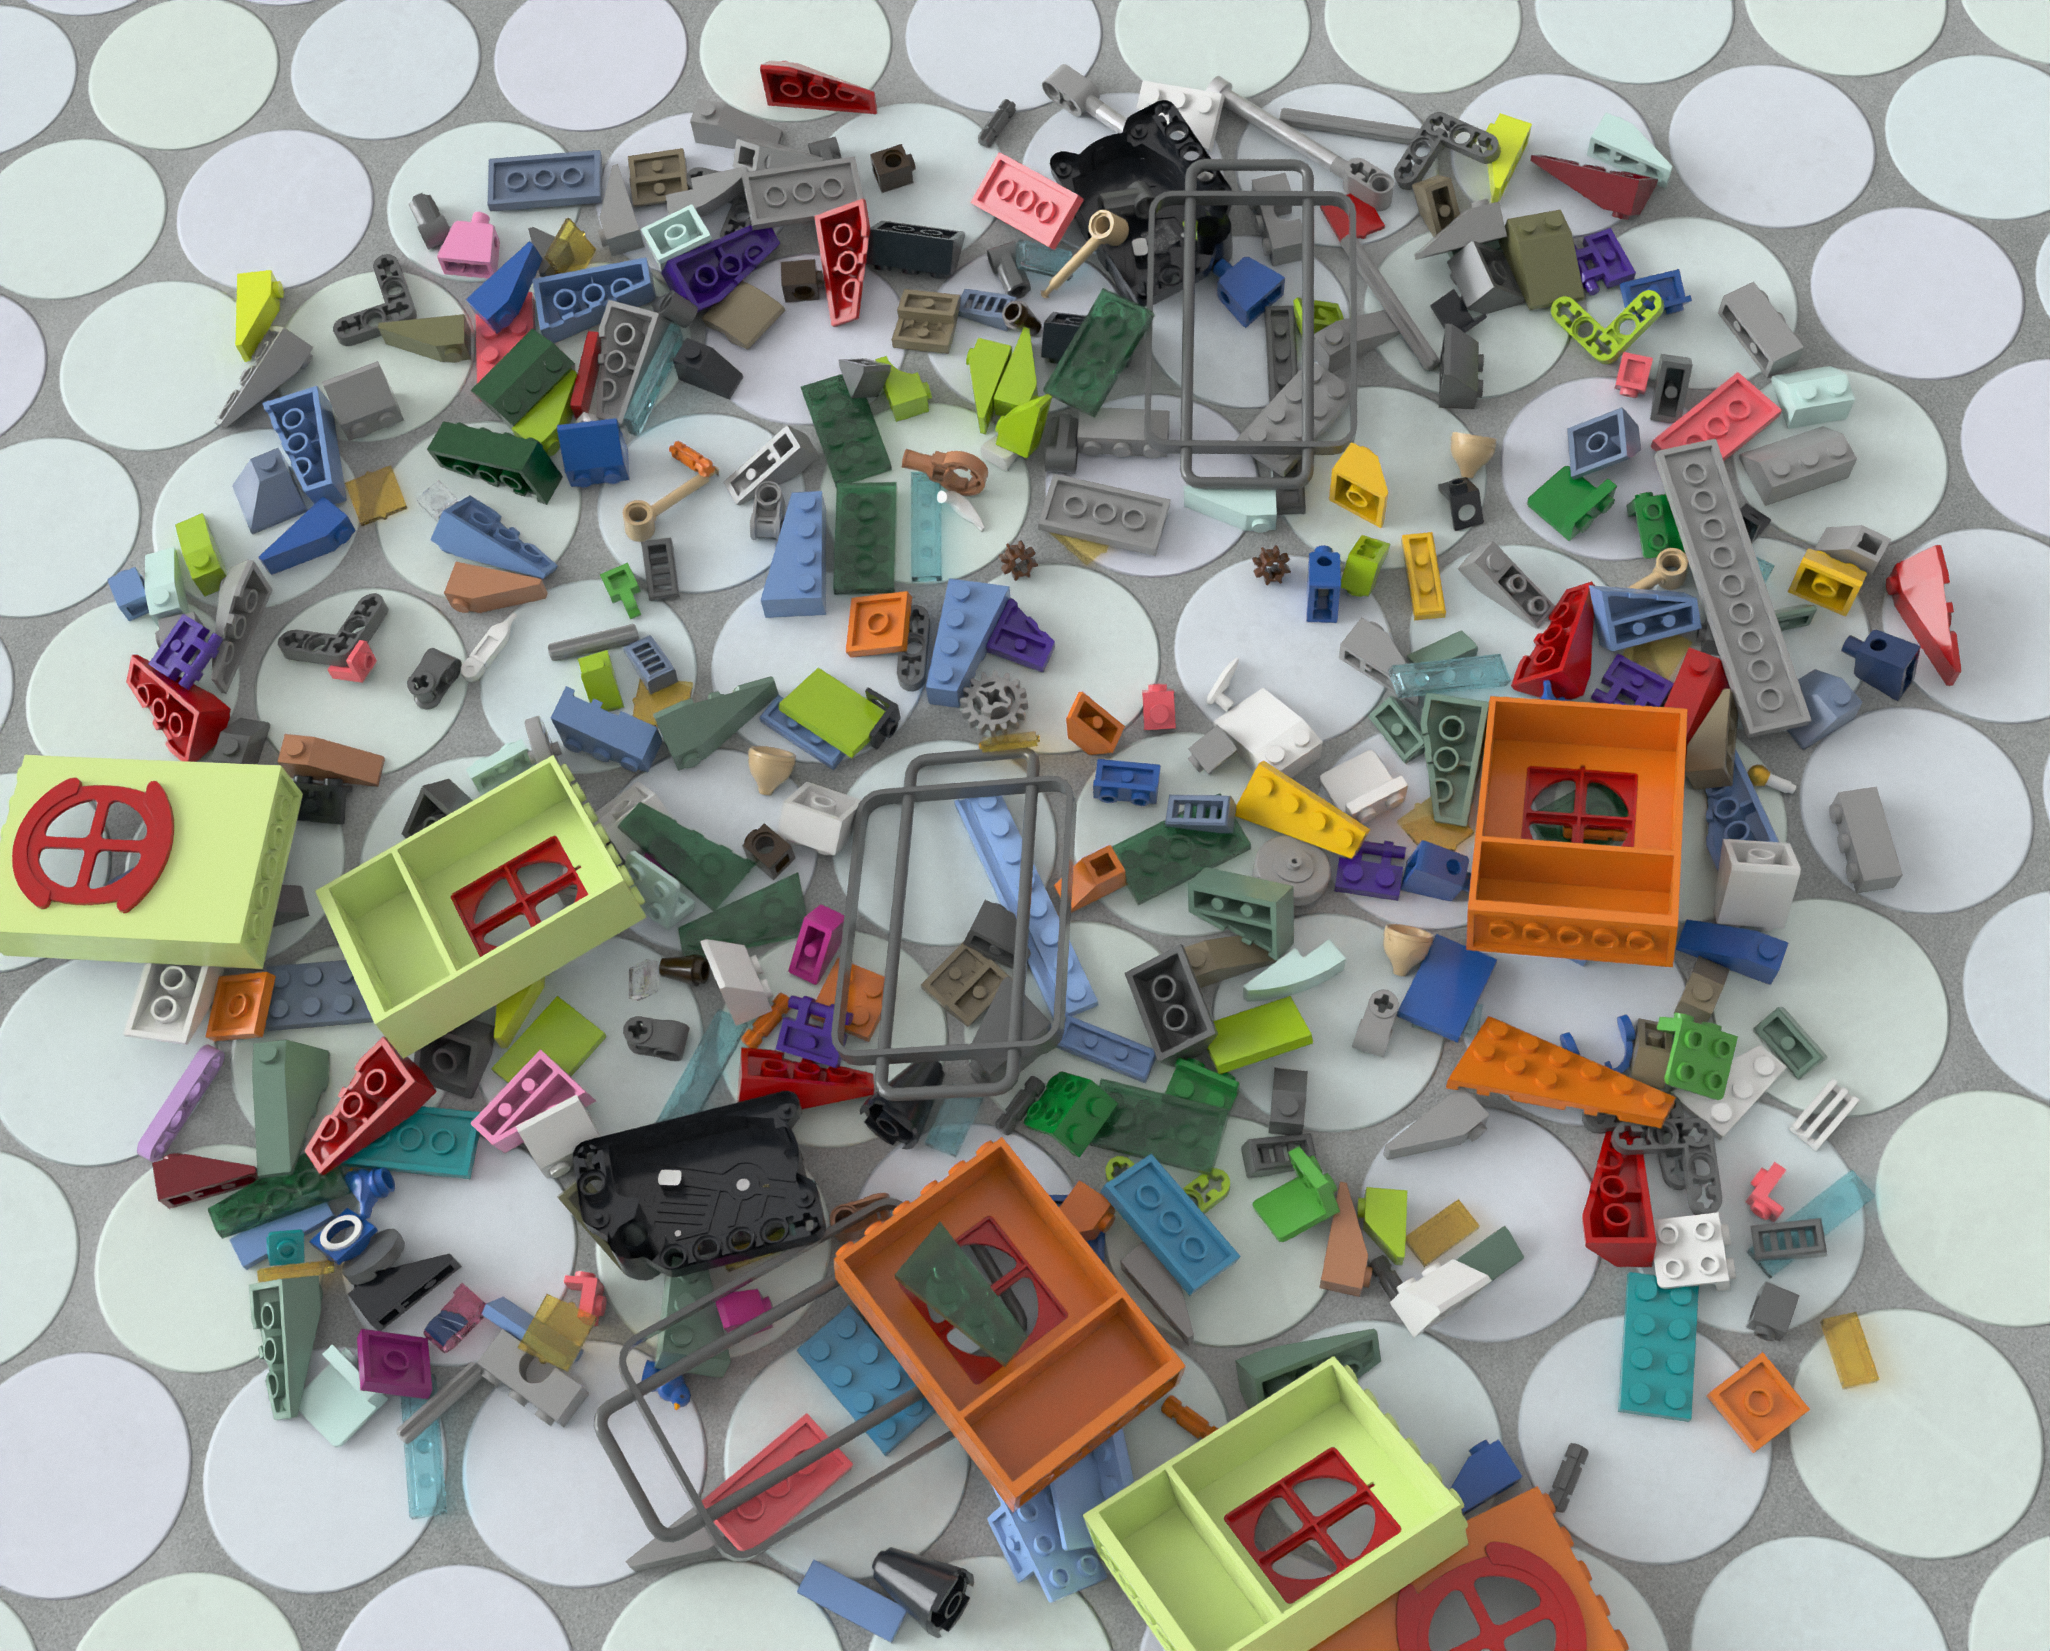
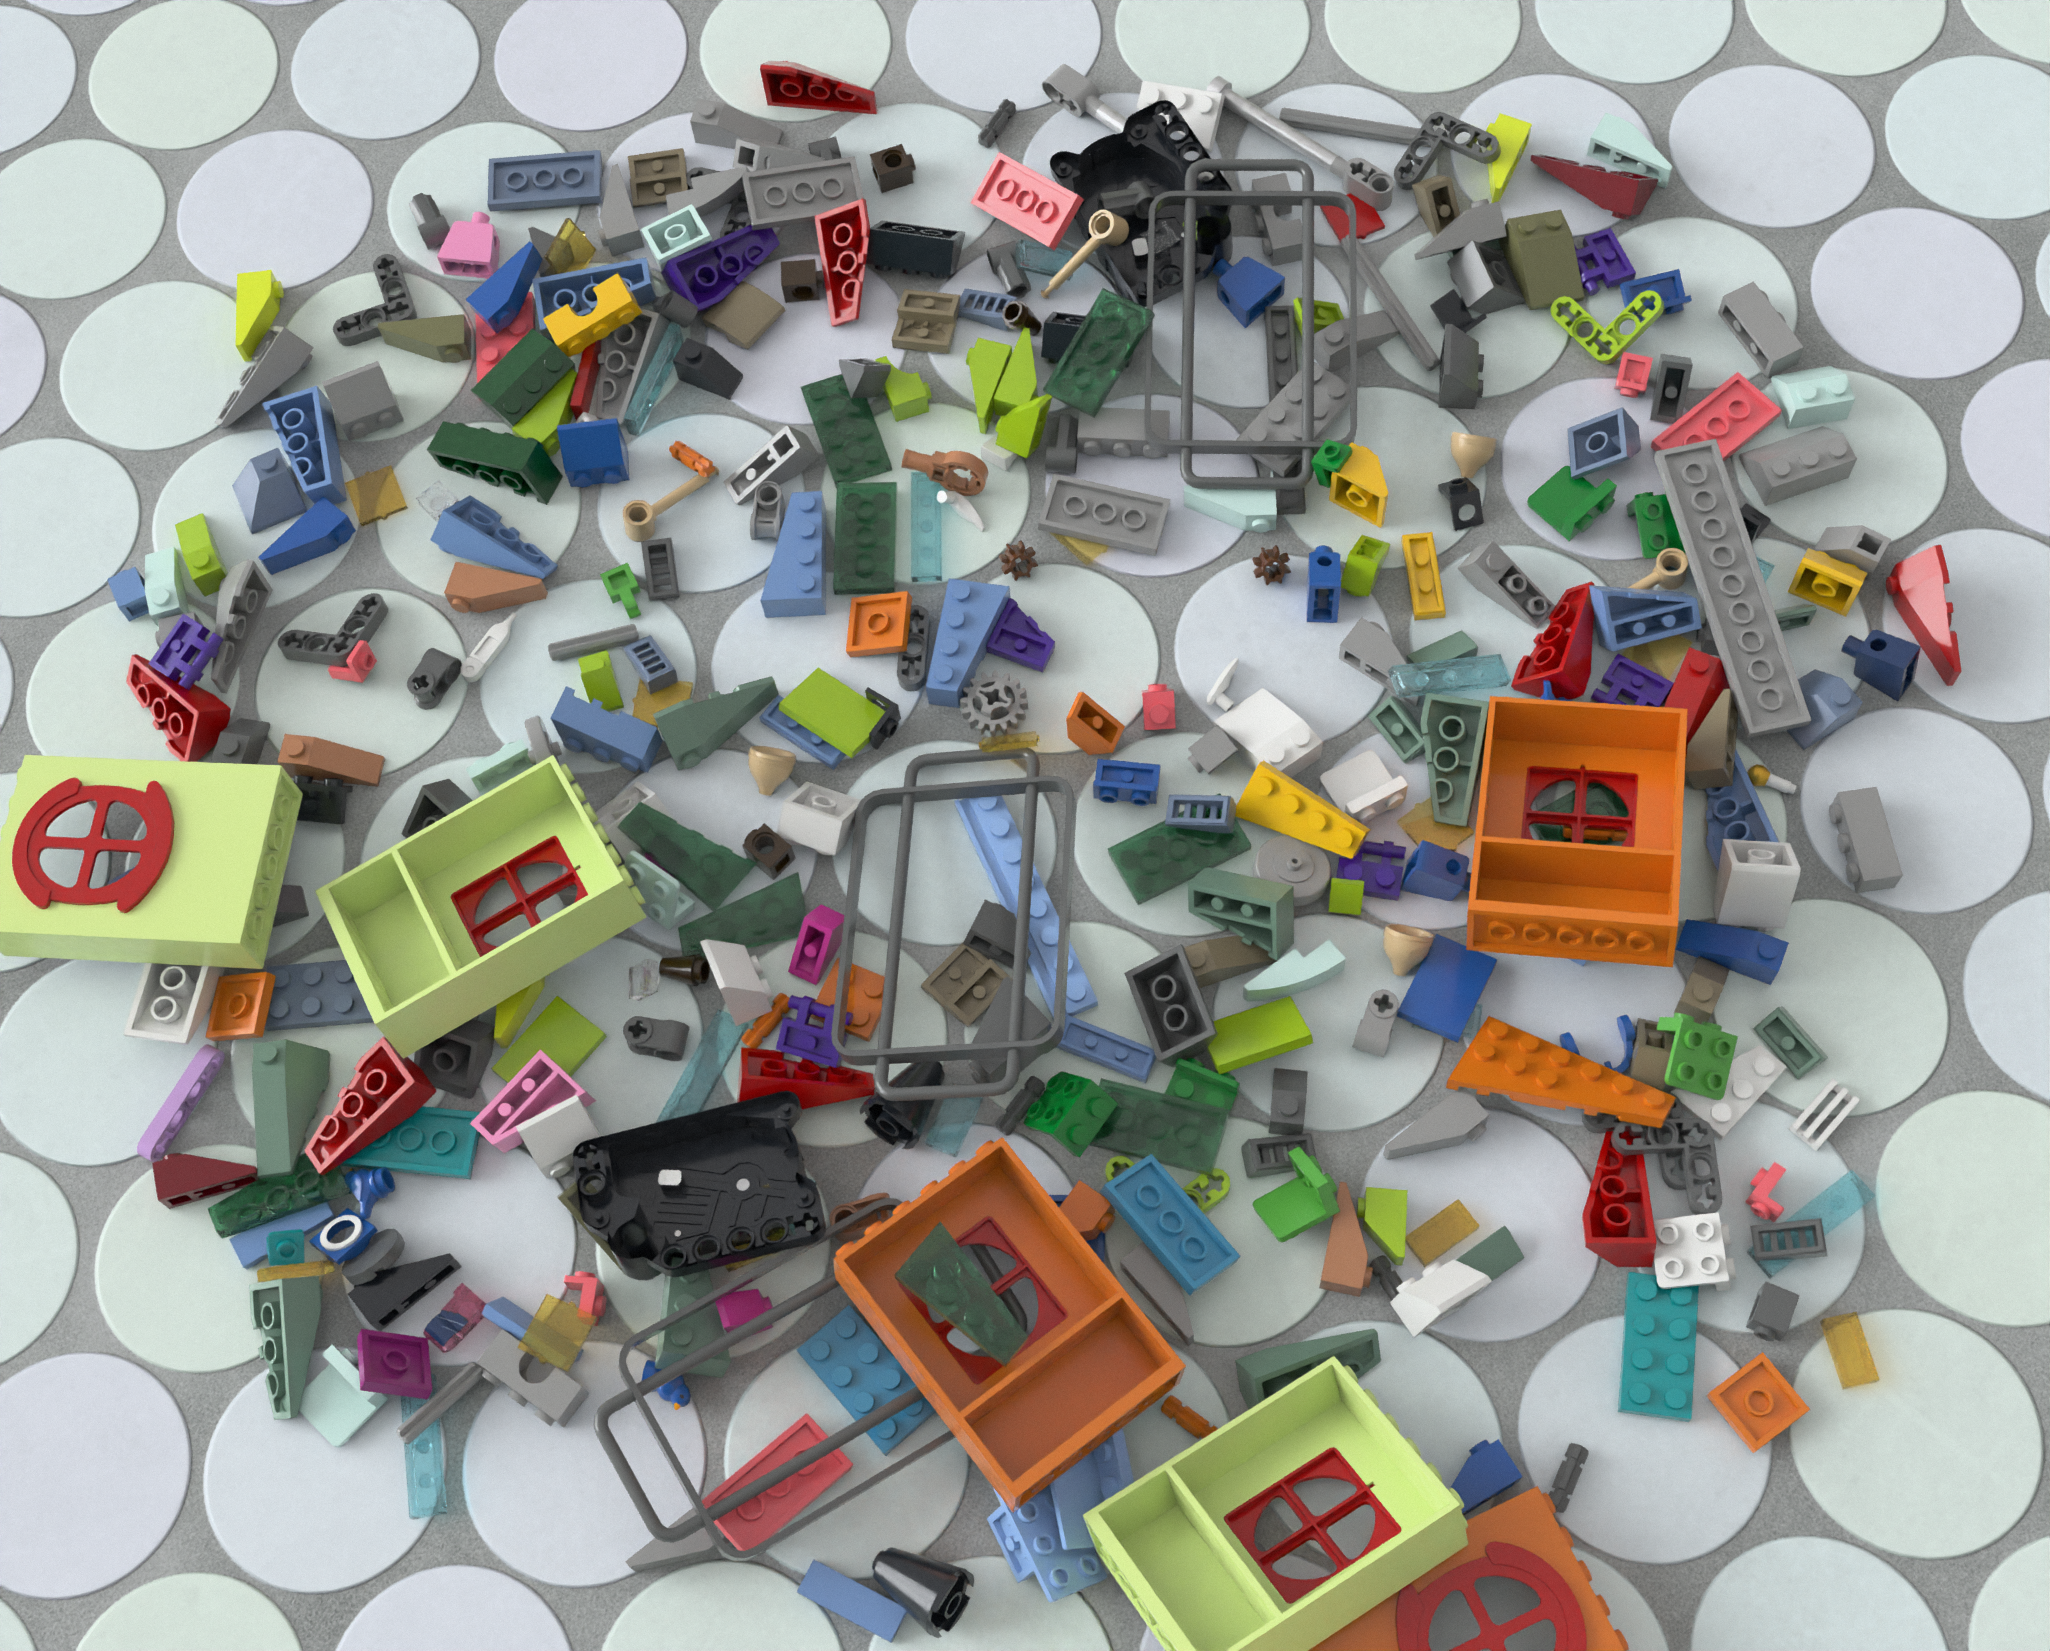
(614, 308): none -> yellow arch
(1095, 877): orange slope -> none
(1330, 459): none -> green bracket
(1346, 896): none -> lime tile

